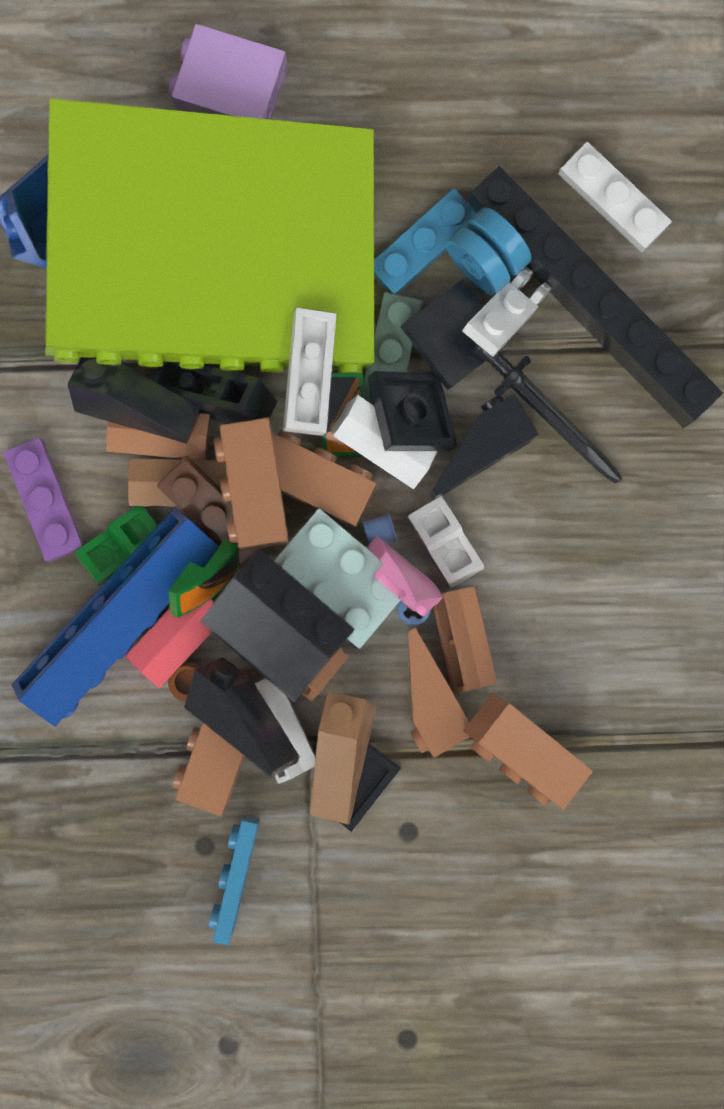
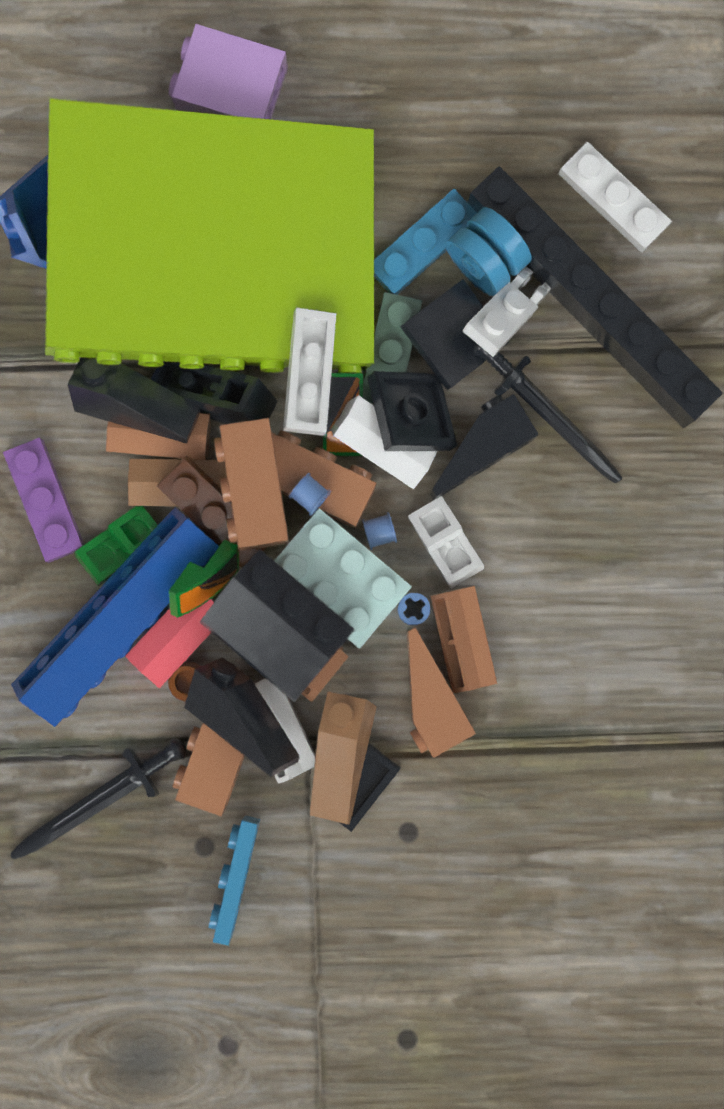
(115, 789): none -> black sword
(309, 494): none -> medium blue axle
(404, 579): bright pink slope -> none
(526, 752): nougat brick -> none

